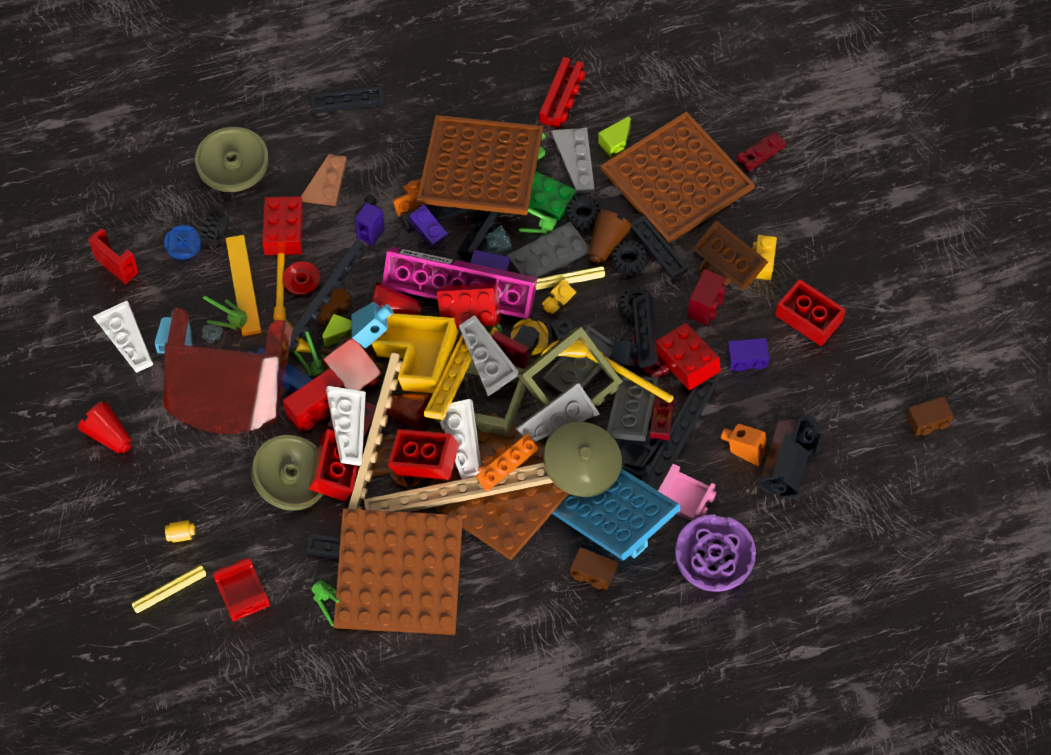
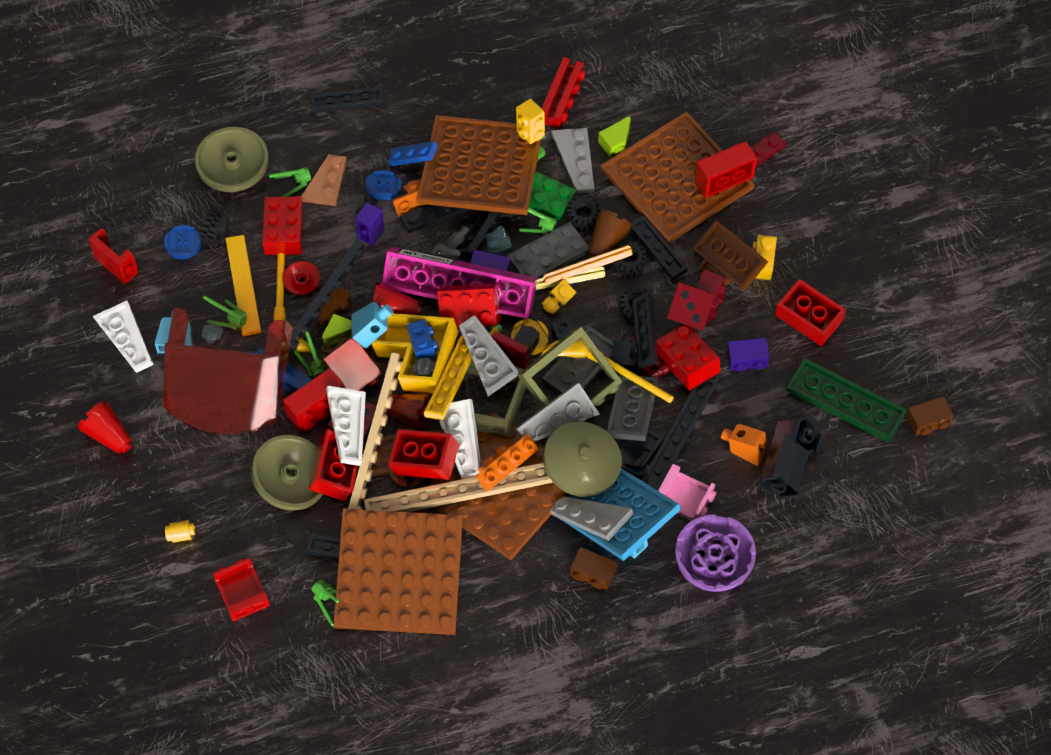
(168, 589): light yellow axle -> none
(300, 176): none -> bright green plant
(383, 185): none -> blue tile
(412, 153): none -> blue plate
(422, 341): none -> blue brick
(424, 367): none -> dark grey gear
(427, 226): dark purple brick -> none
(447, 248): none -> dark grey animal
(530, 121): none -> yellow brick
(587, 264): none -> axle
(591, 516): none -> light grey wing
(661, 419): dark red plate -> none
(691, 306): none -> dark red tile
(725, 169): none -> red brick
(846, 400): none -> dark green plate

